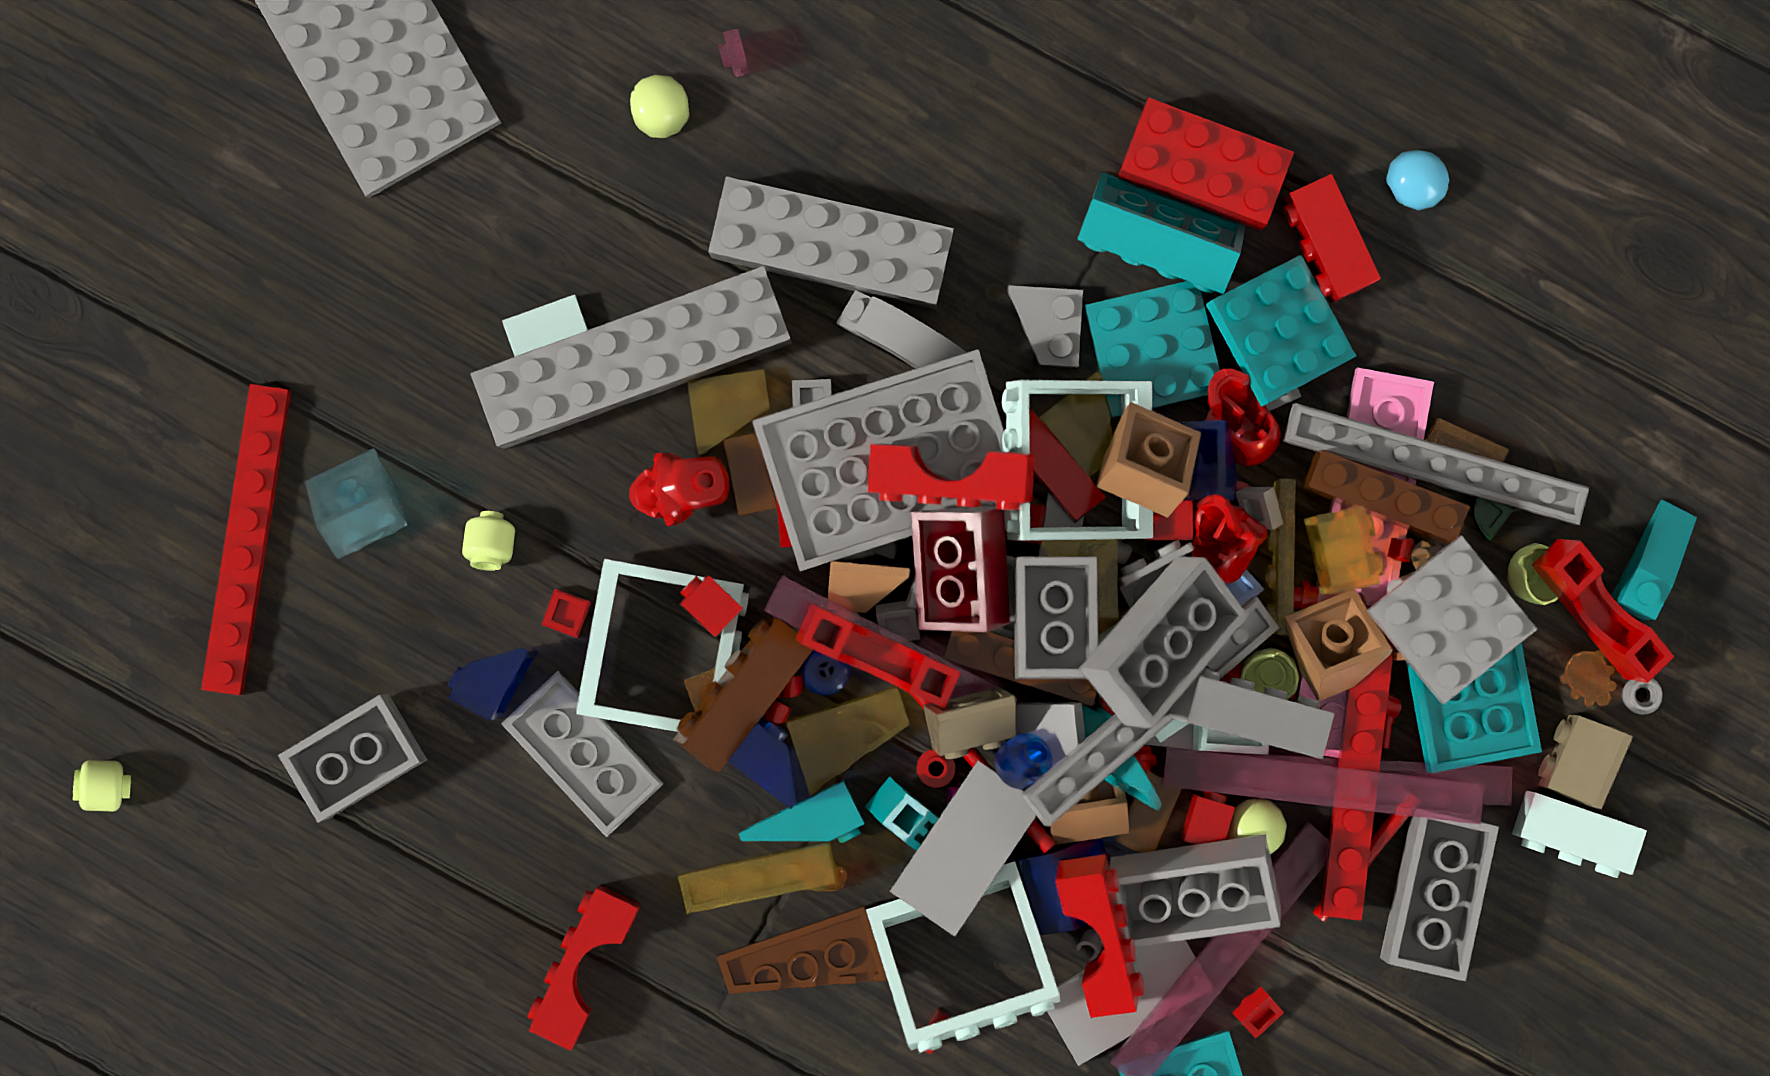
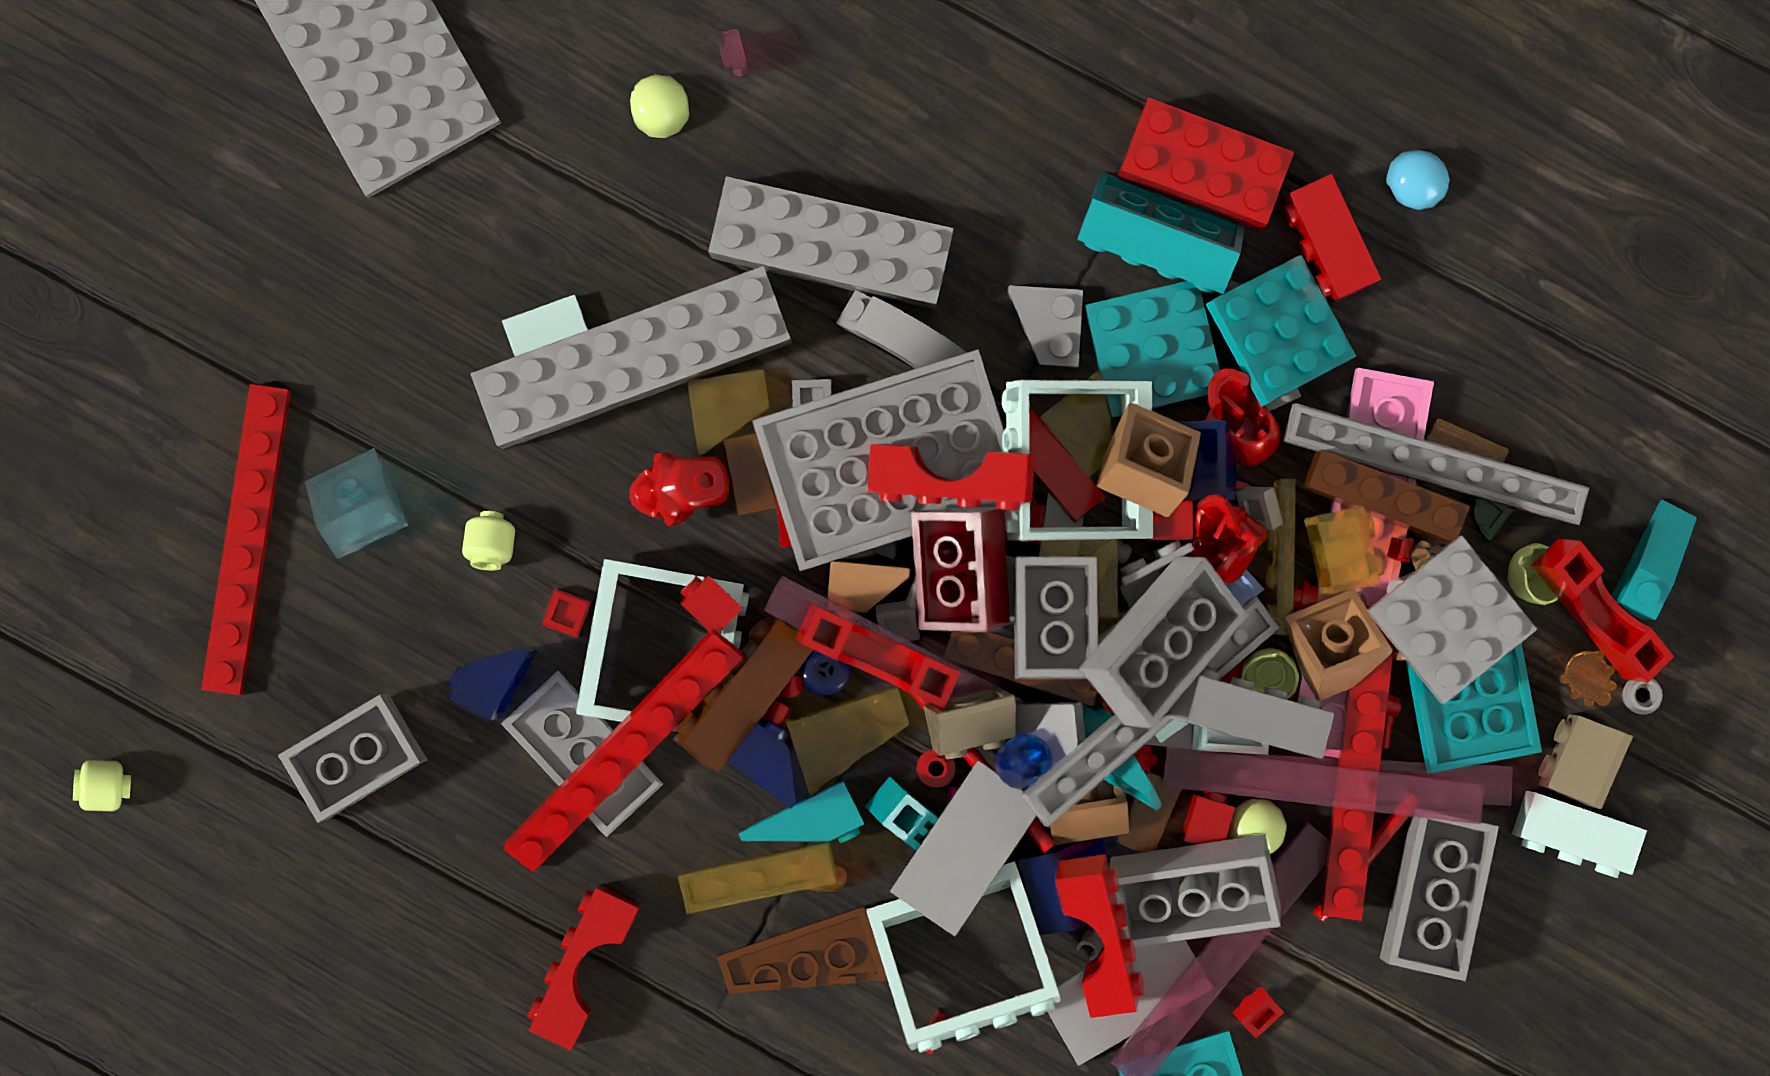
(623, 750): none -> red plate

